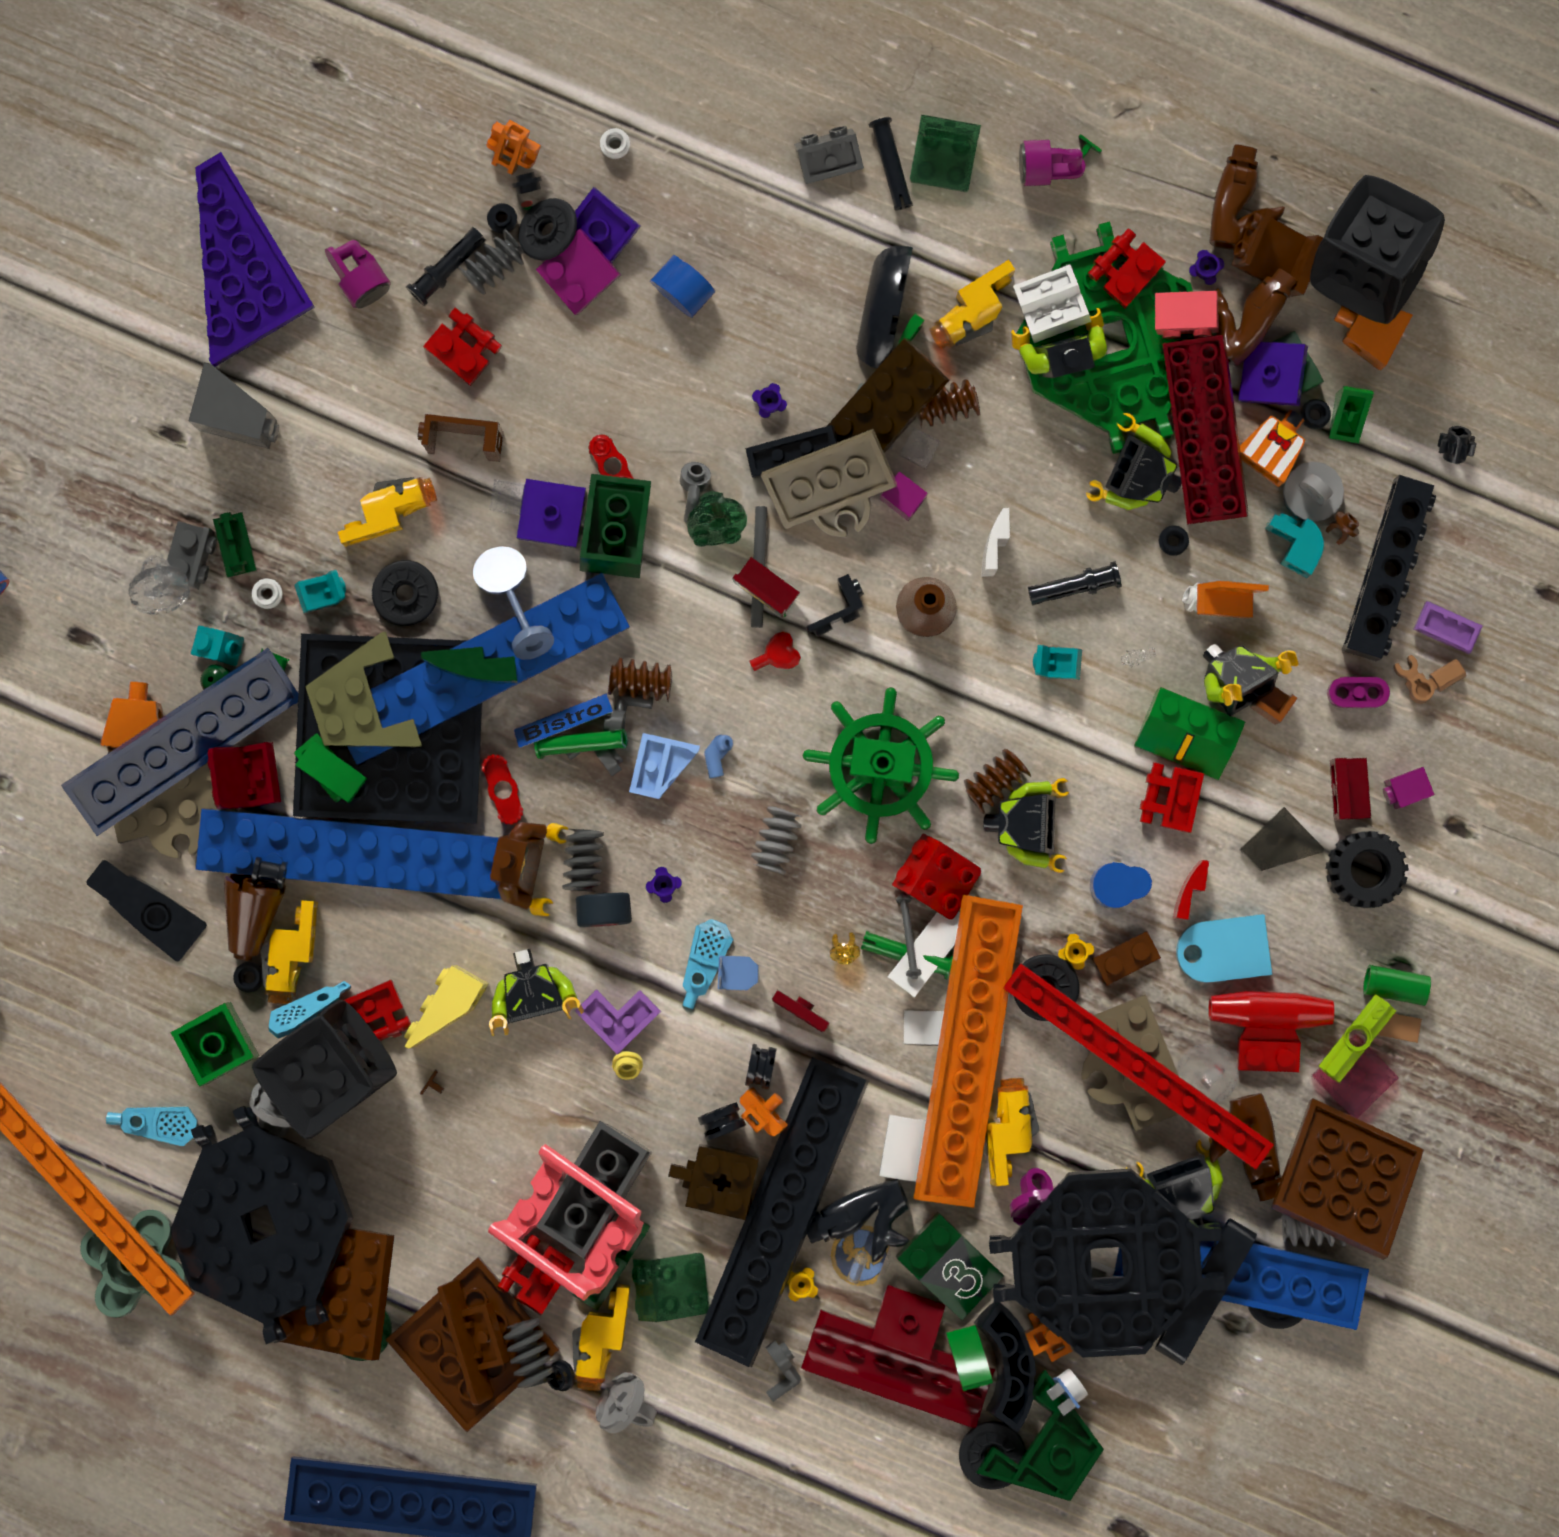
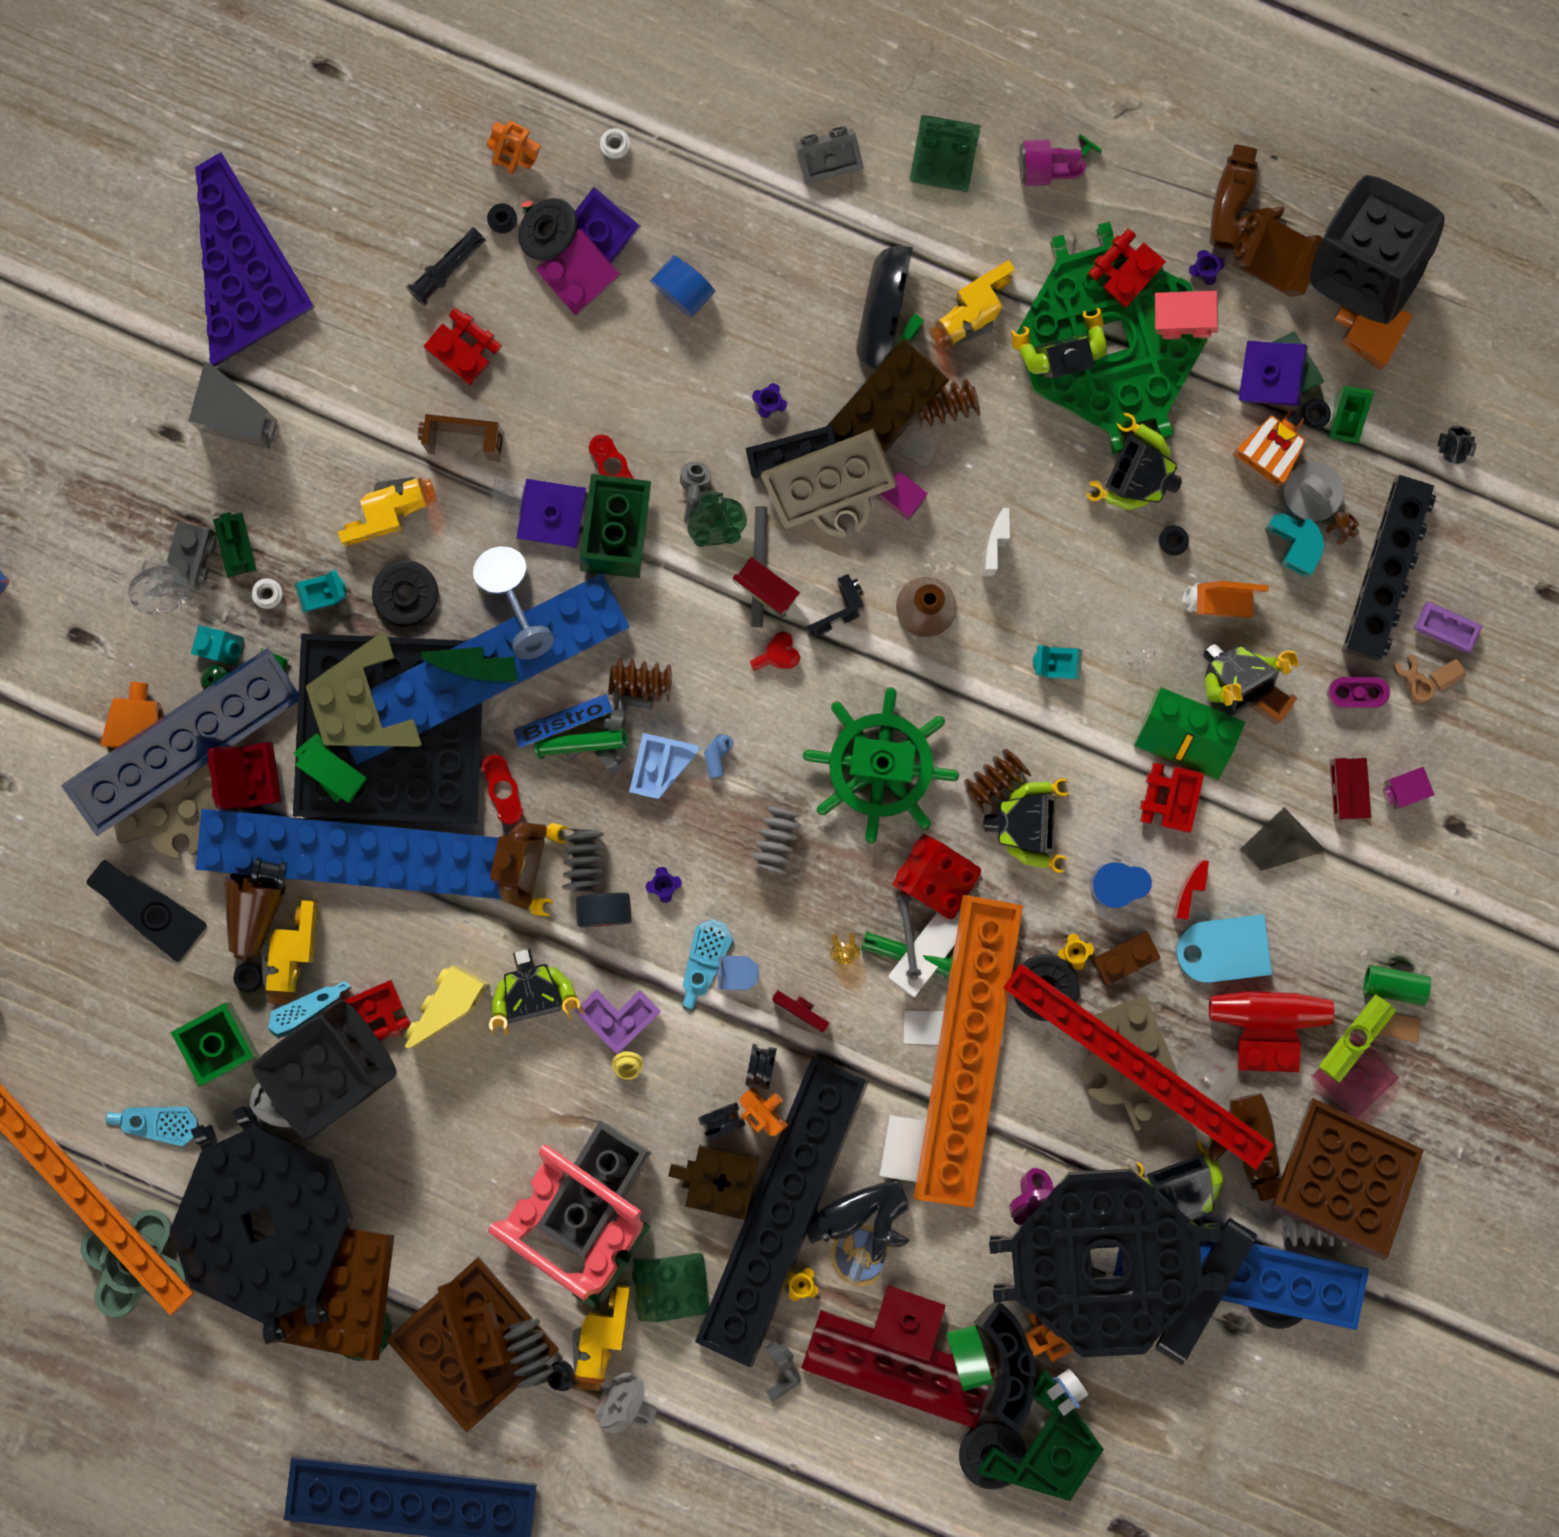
(365, 282): magenta piece -> none
(432, 1084): reddish brown piece -> none
(493, 262): dark grey piece -> none
(527, 183): black plate -> none
(538, 1288): red plate -> none
(891, 162): black pin -> none
(949, 1265): dark green slope -> none
(1013, 1132): yellow plate -> none
(1052, 303): white slope -> none
(1088, 581): black pin -> none
(1205, 429): dark red plate -> none
(1257, 316): reddish brown piece -> none
(1392, 869): black tyre -> none

